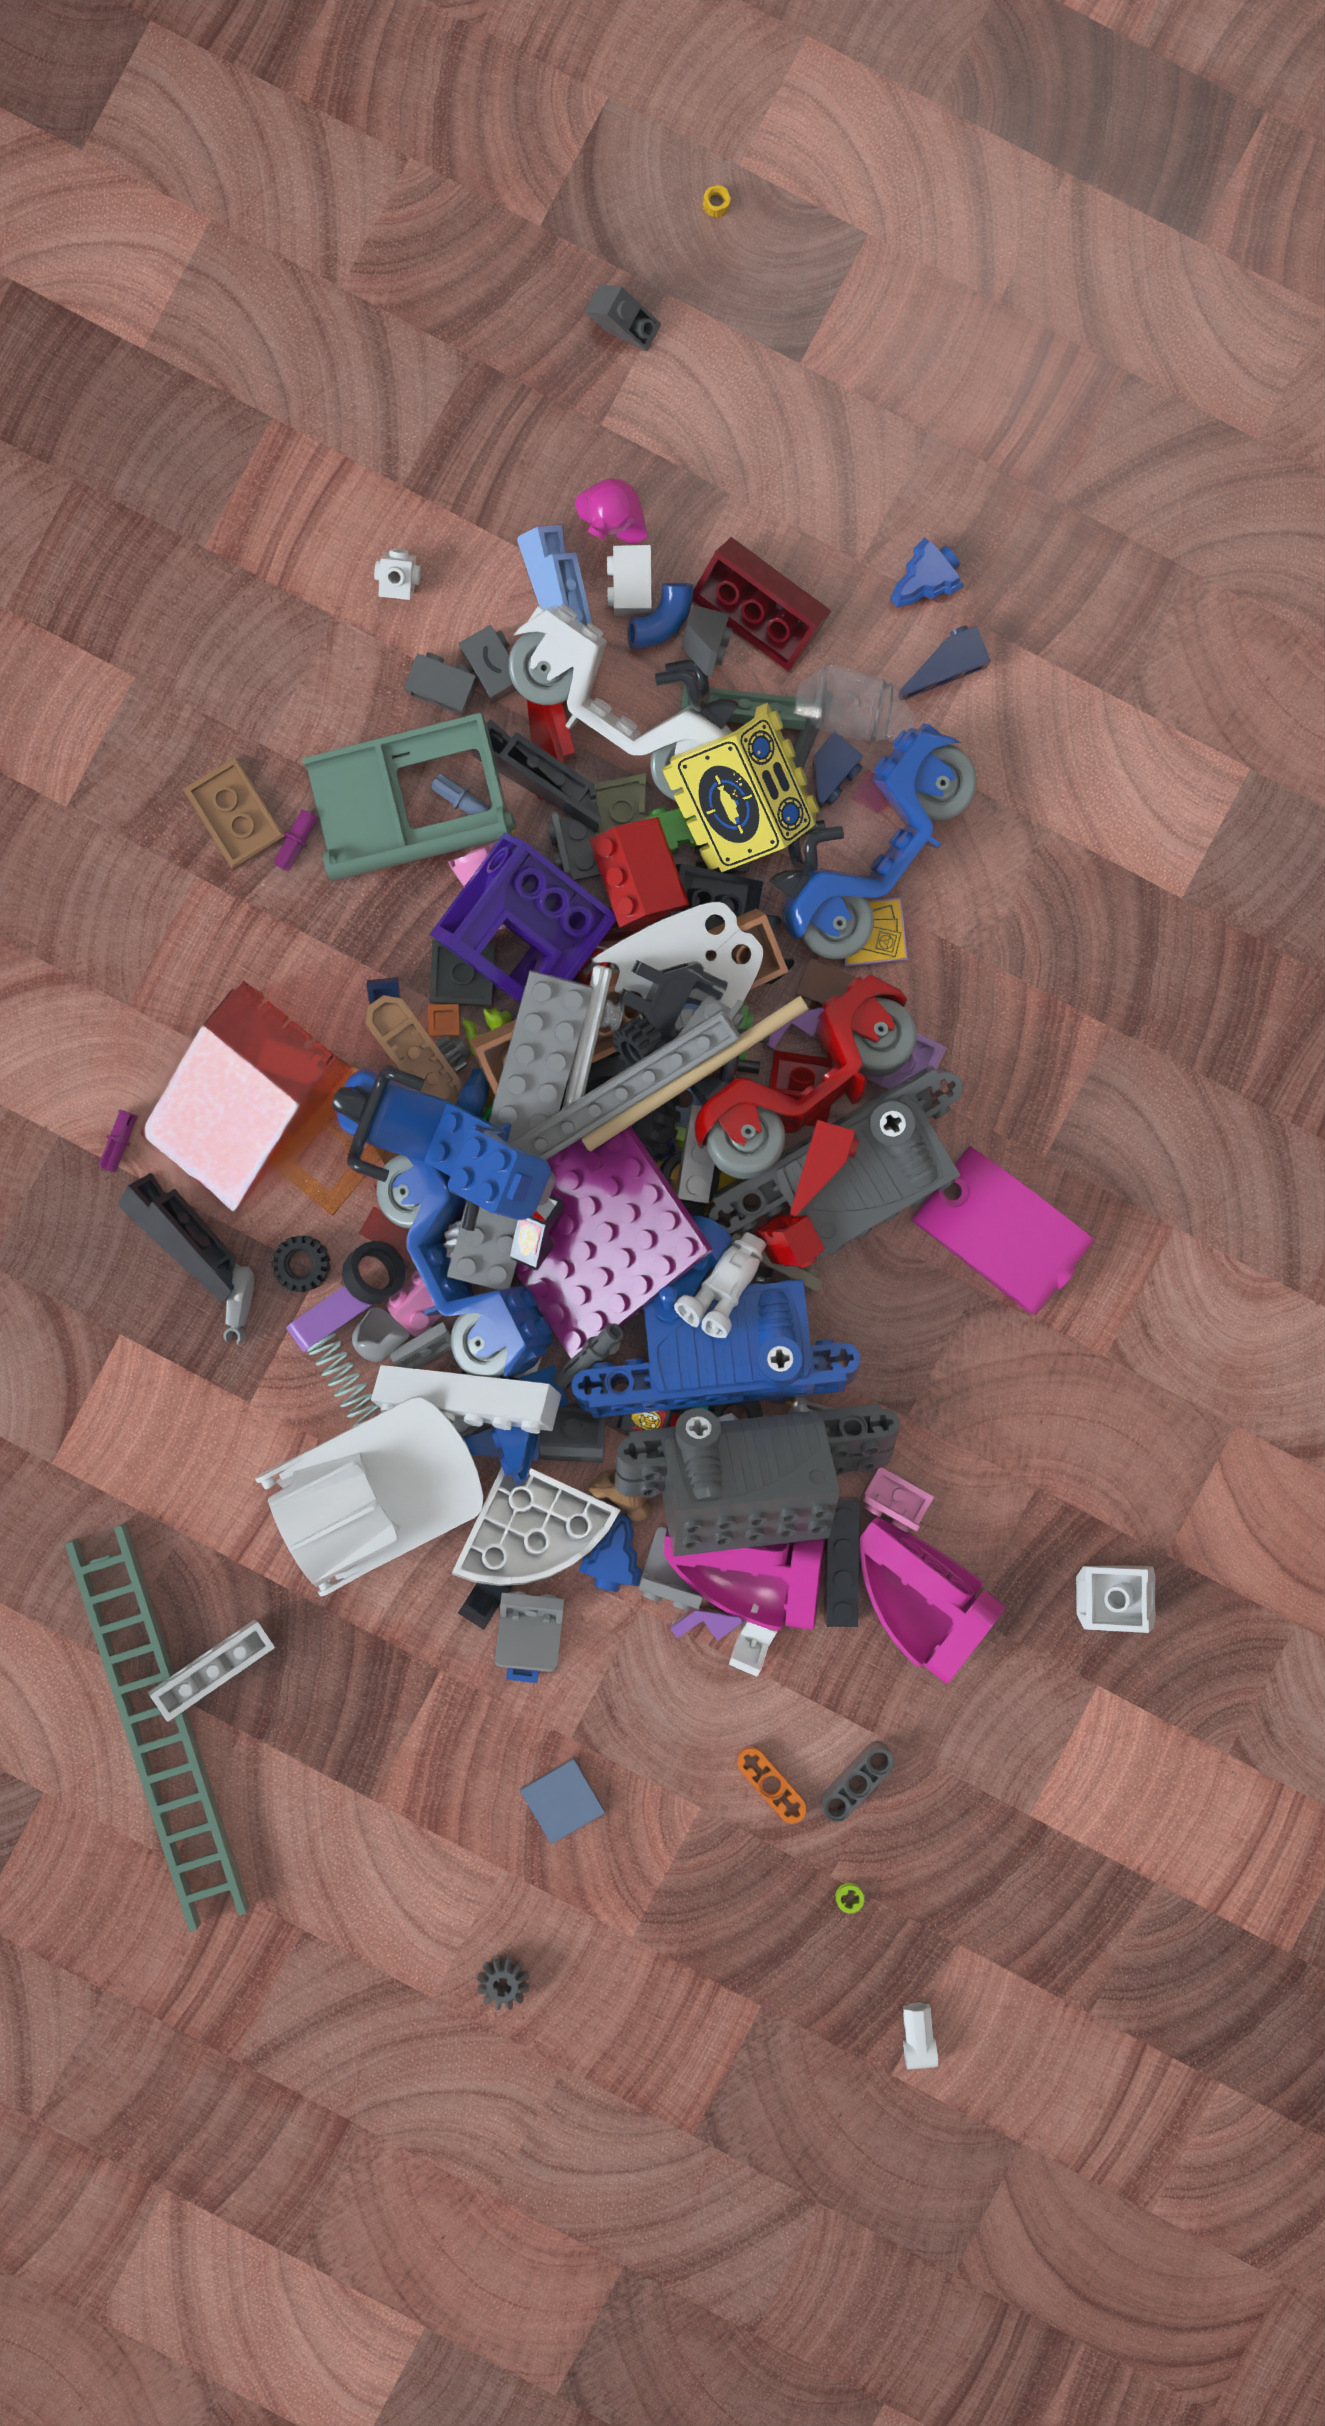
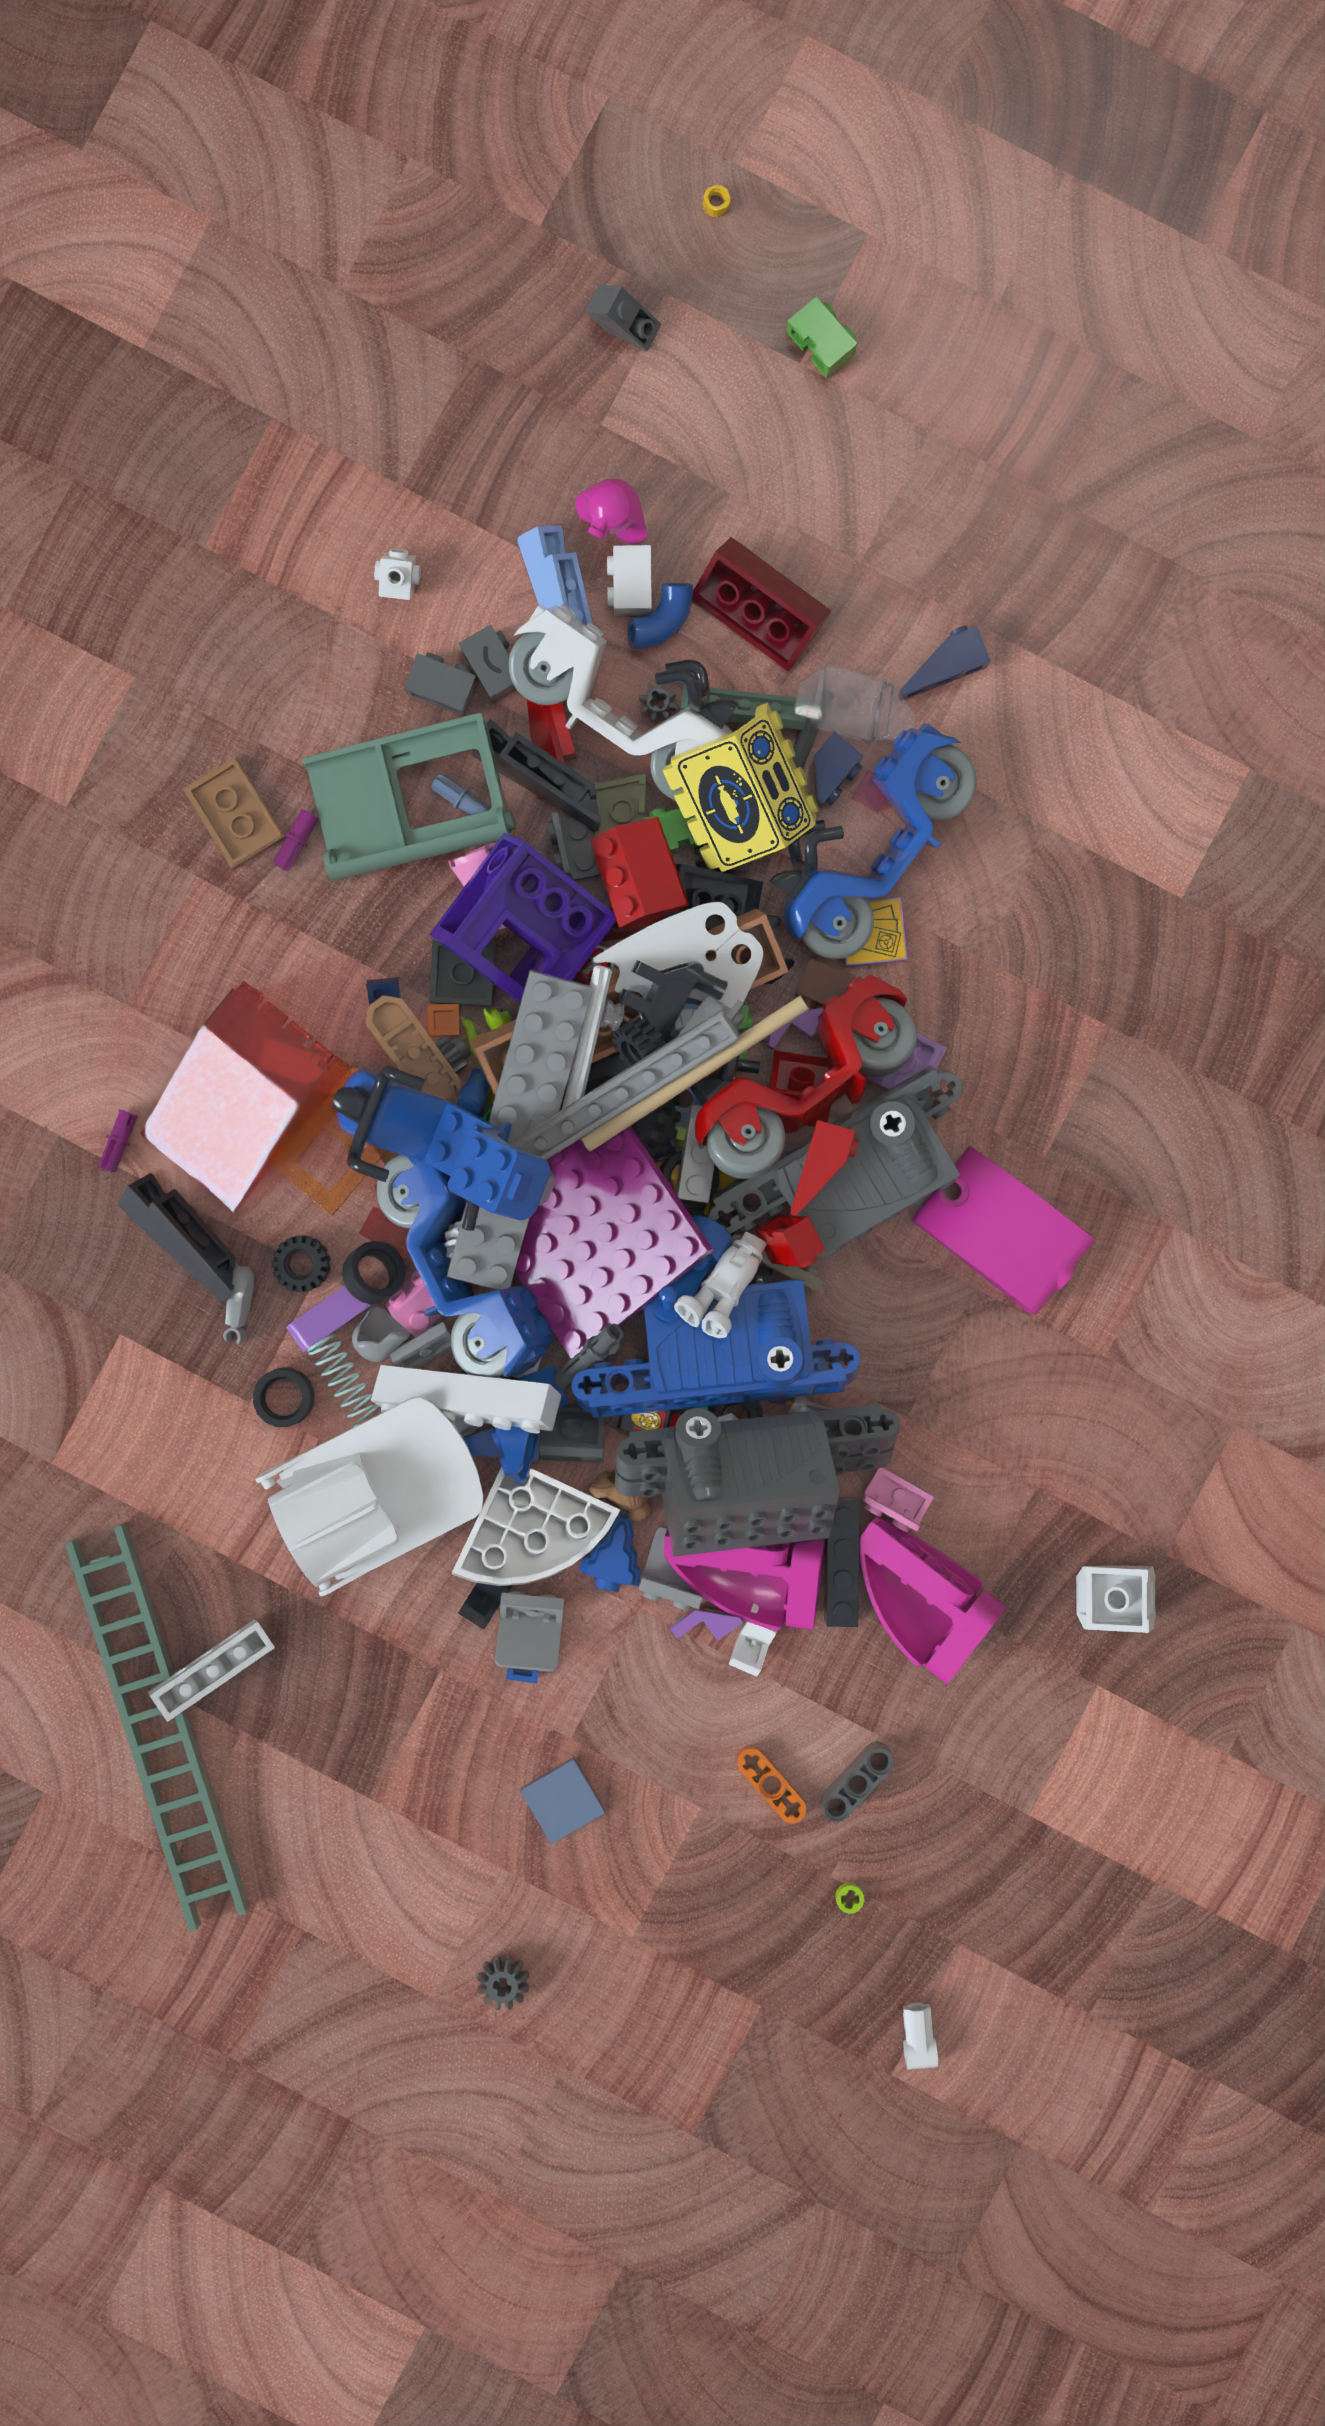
(261, 1406): none -> black tyre
(531, 1236): slope -> none
(661, 695): none -> dark grey gear
(705, 638): dark grey slope -> none
(826, 338): none -> bright green brick
(927, 575): blue rock -> none

